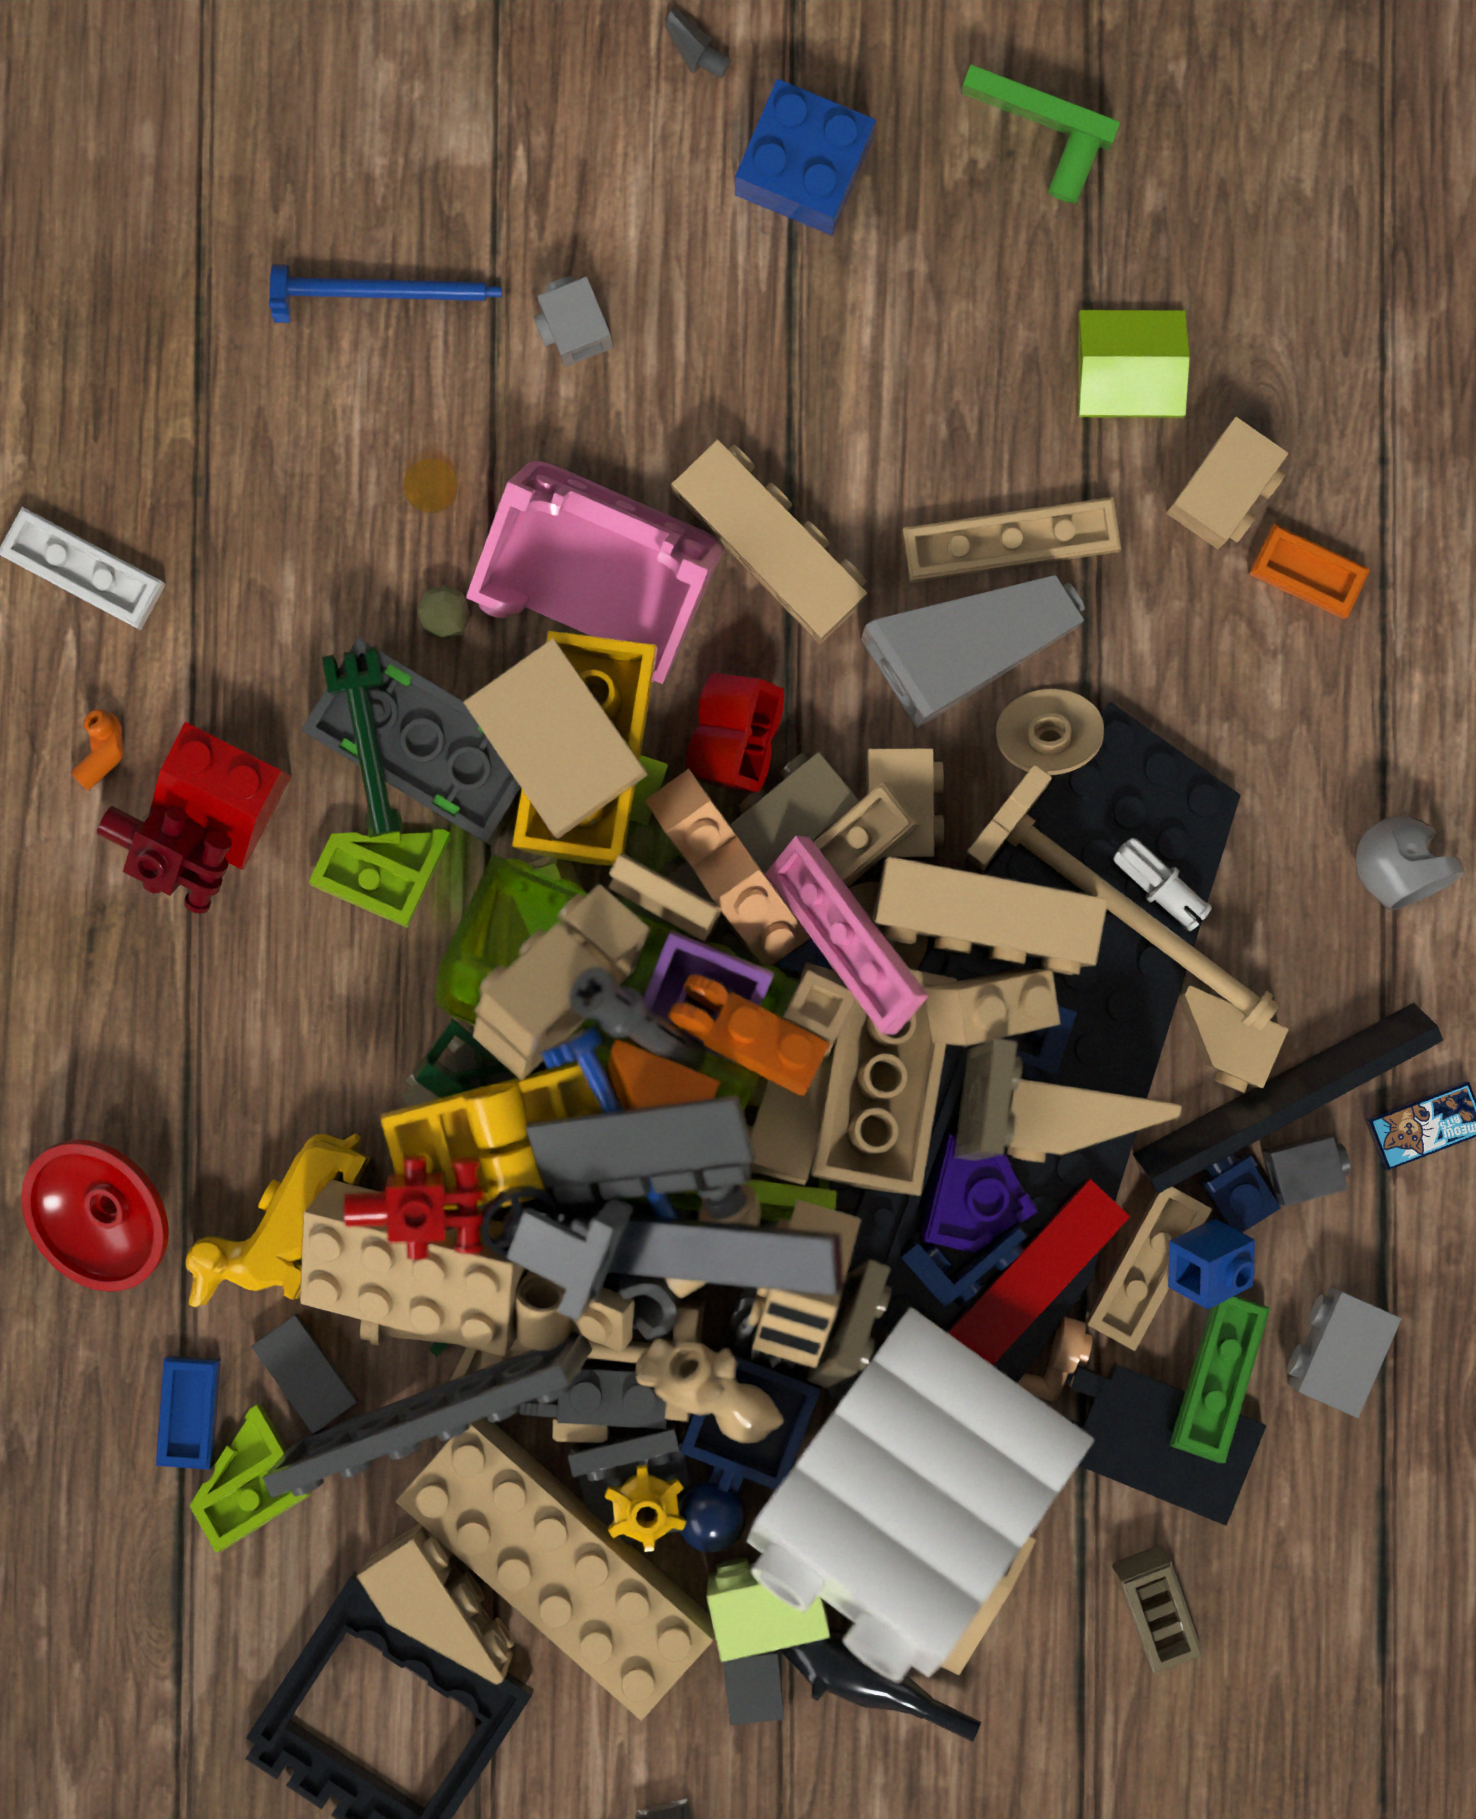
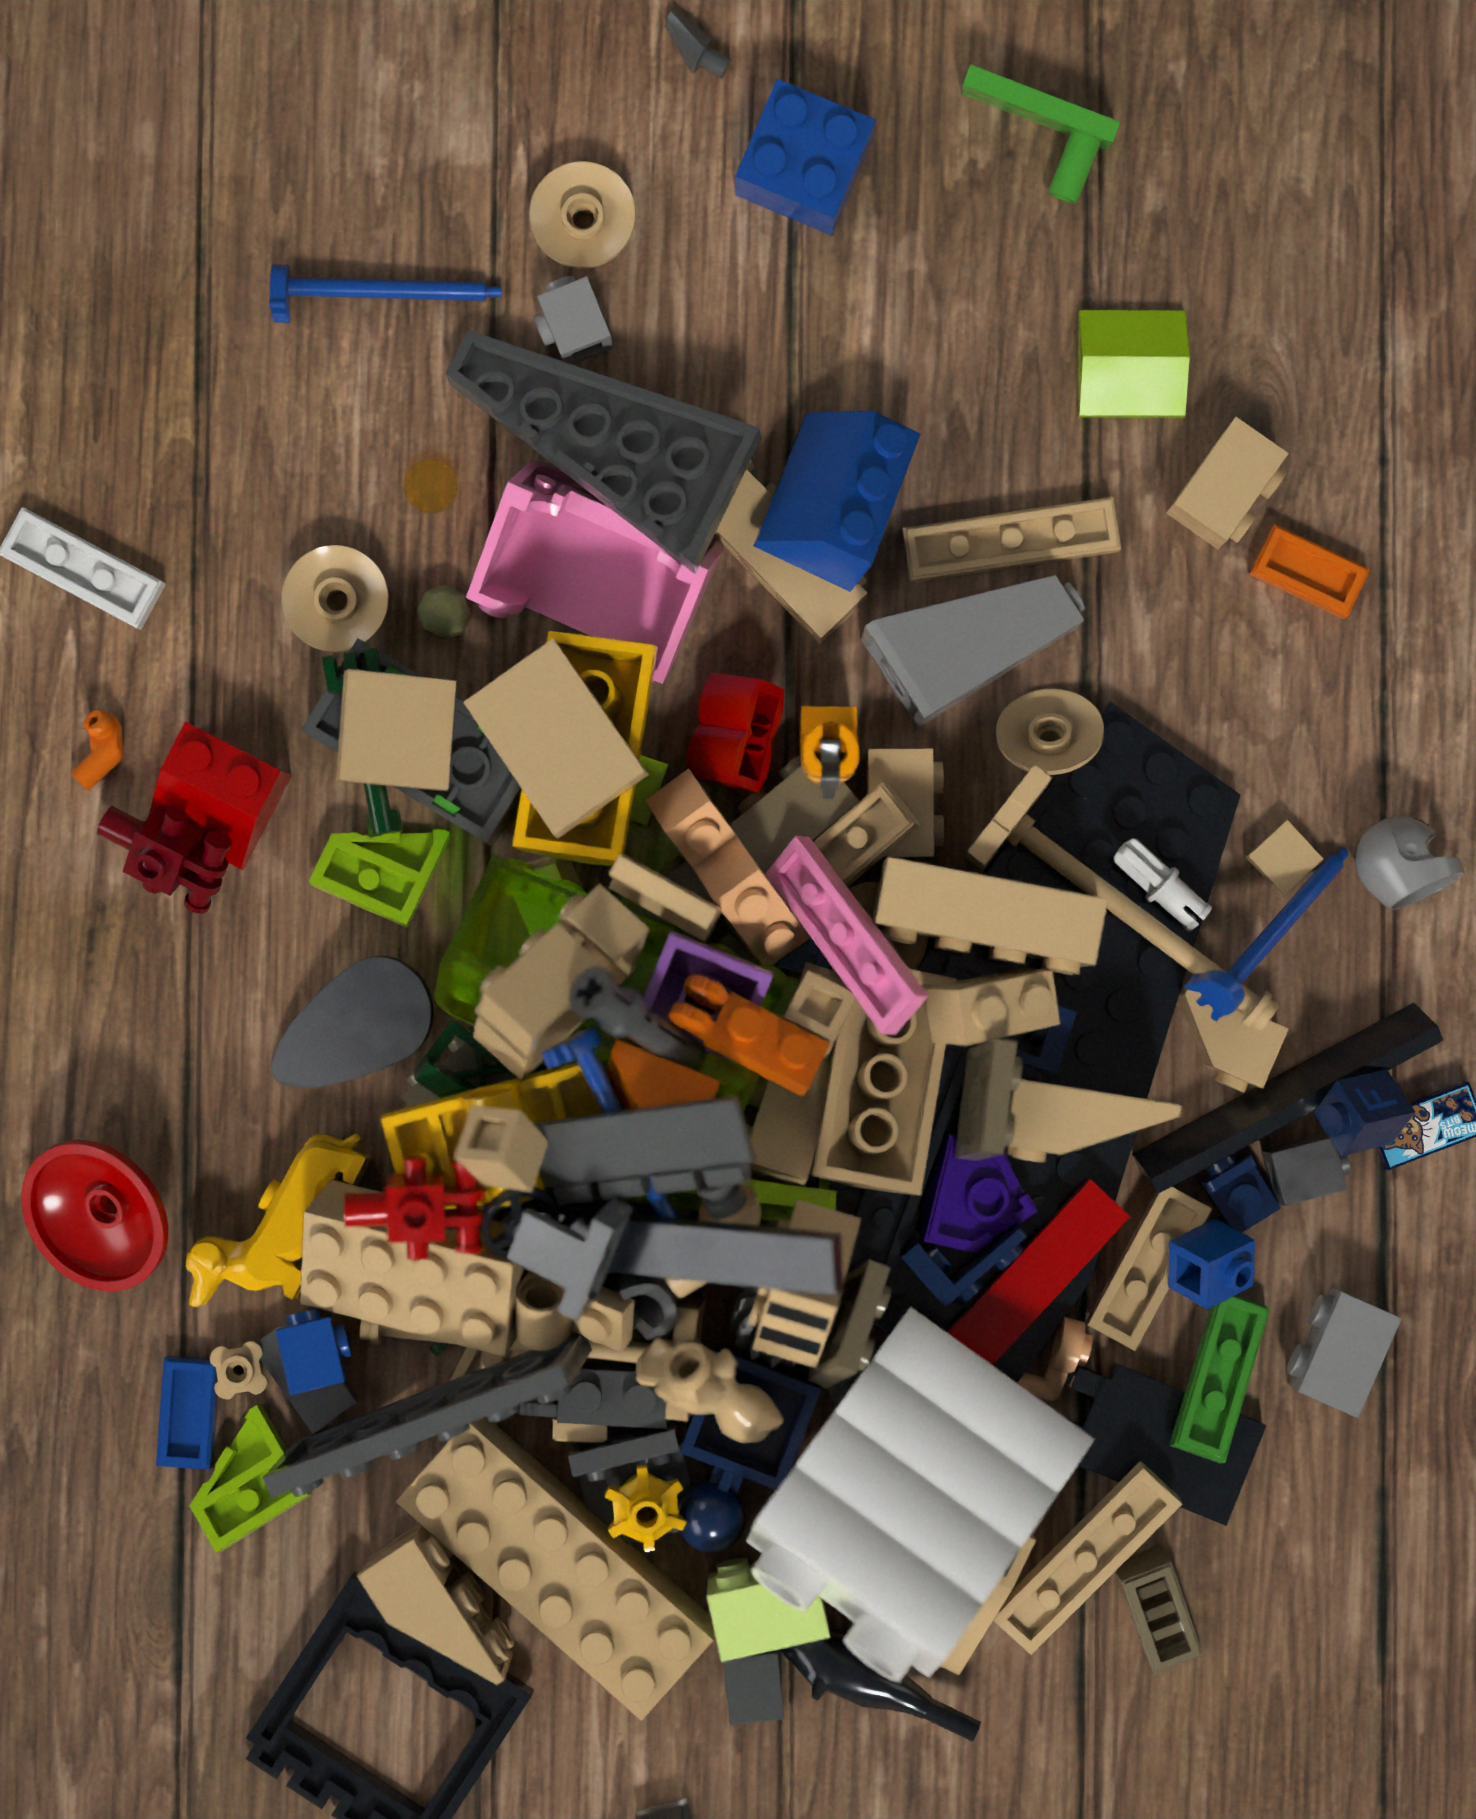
(249, 1358): none -> tan plate
(313, 1351): none -> blue brick
(320, 576): none -> tan dish
(356, 1025): none -> black shield
(395, 730): none -> tan tile
(501, 1148): none -> tan panel
(577, 190): none -> tan dish
(633, 449): none -> dark grey wing
(828, 745): none -> light orange plate
(837, 493): none -> blue slope
(1086, 1557): none -> tan plate
(1224, 989): none -> blue piece
(1284, 857): none -> tan tile
(1364, 1112): none -> dark blue brick

